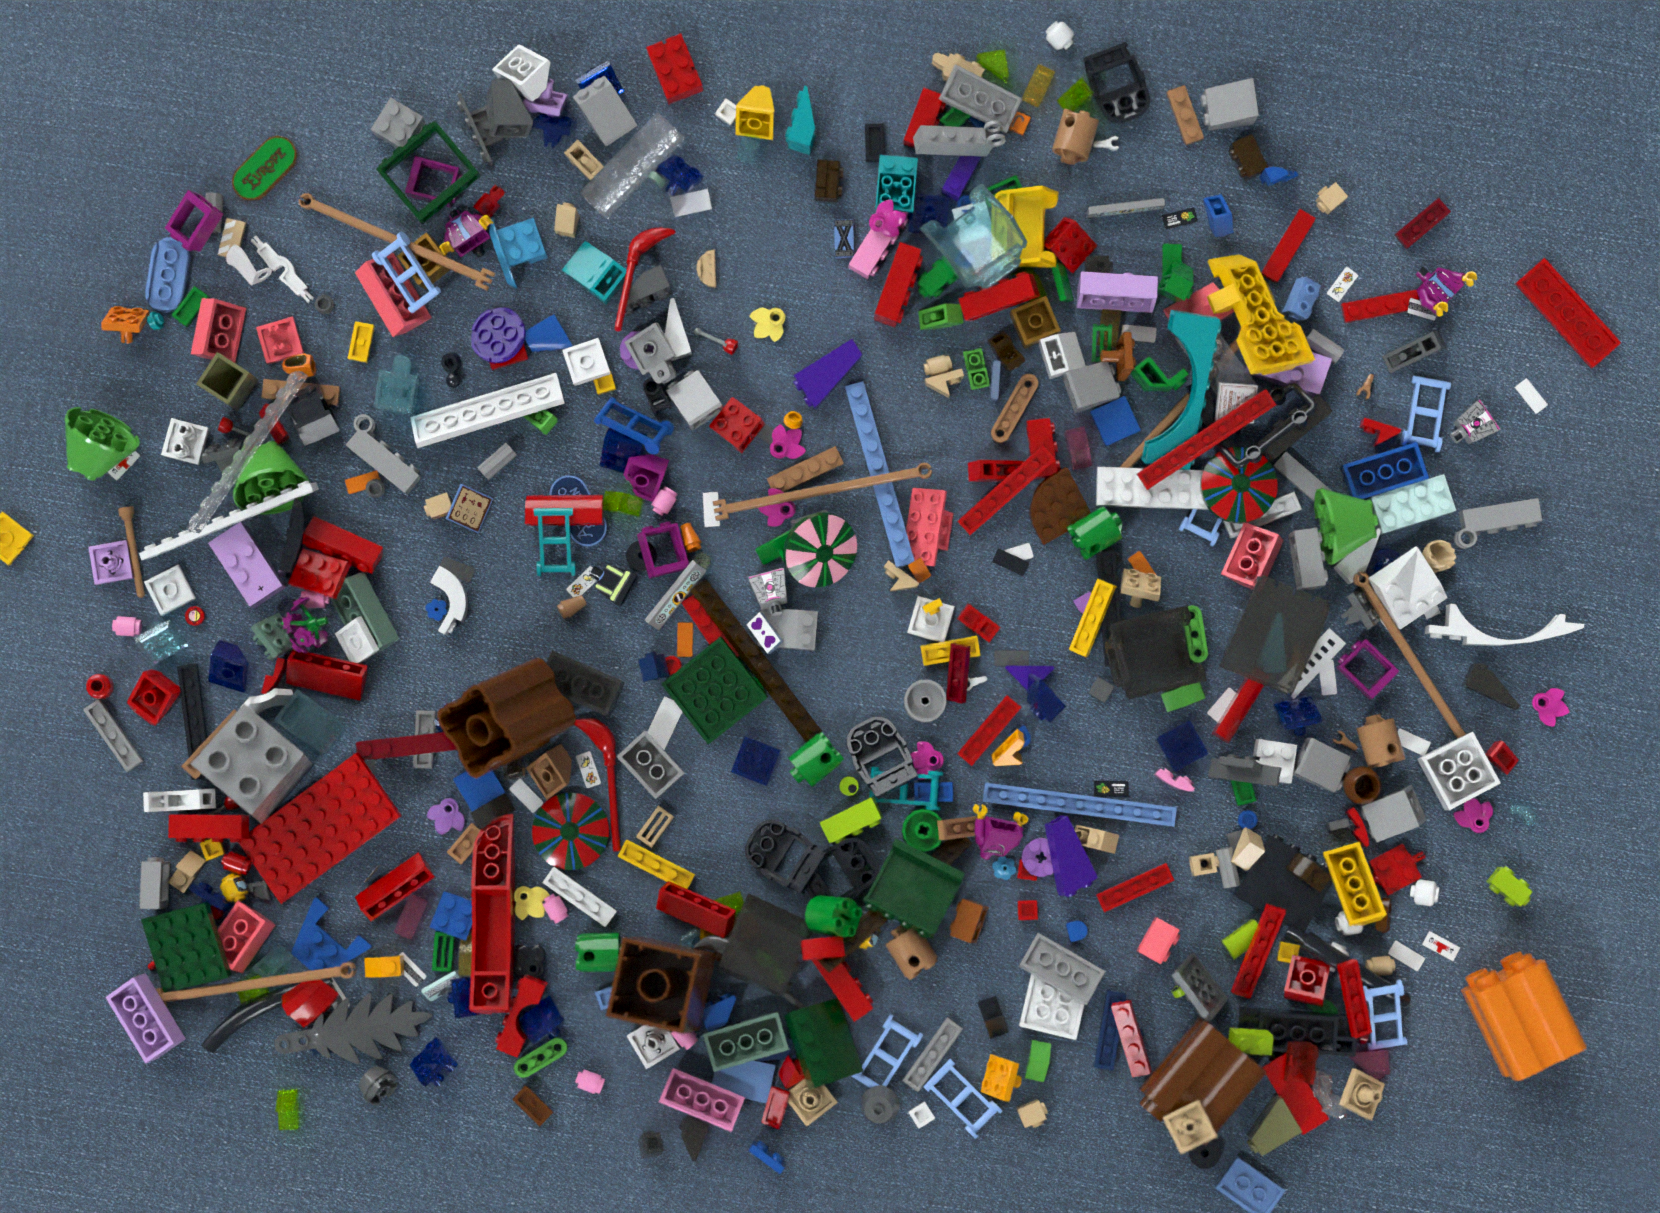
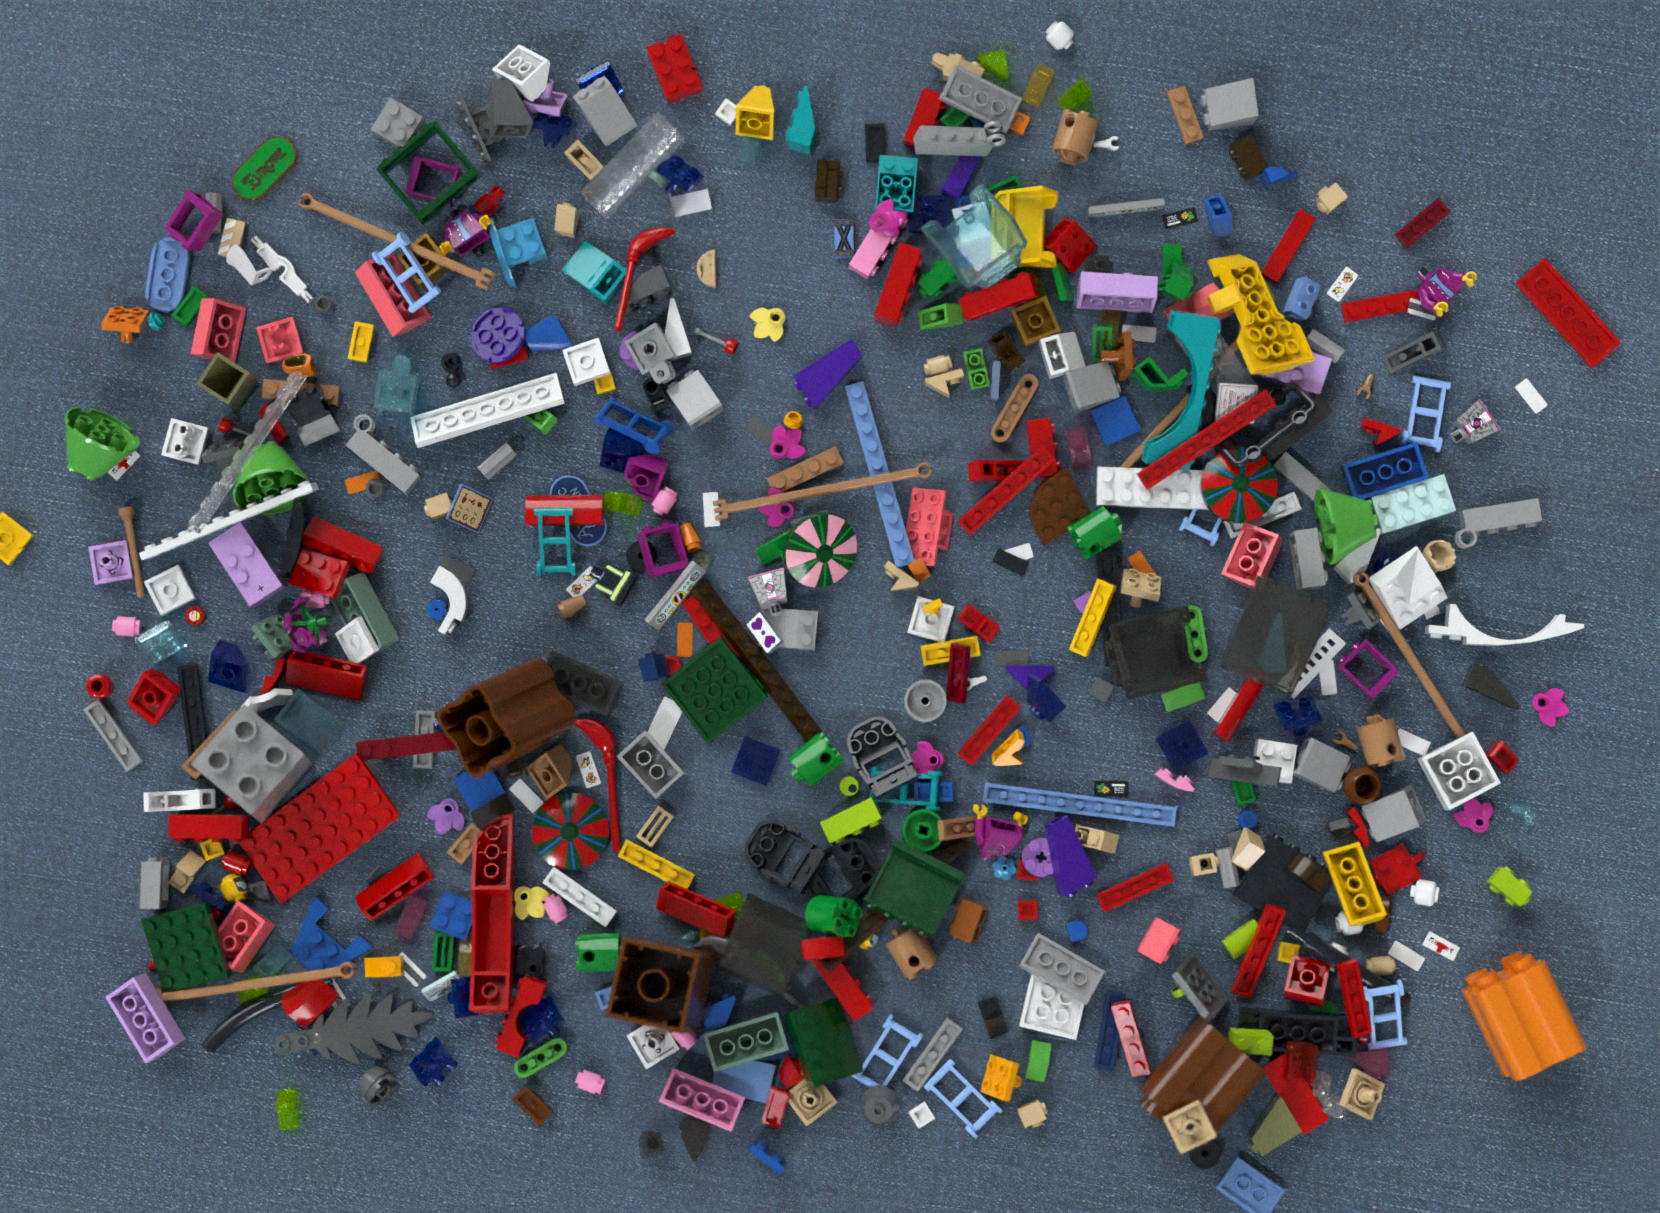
(737, 424): red bracket -> none
(1125, 102): black slope -> none

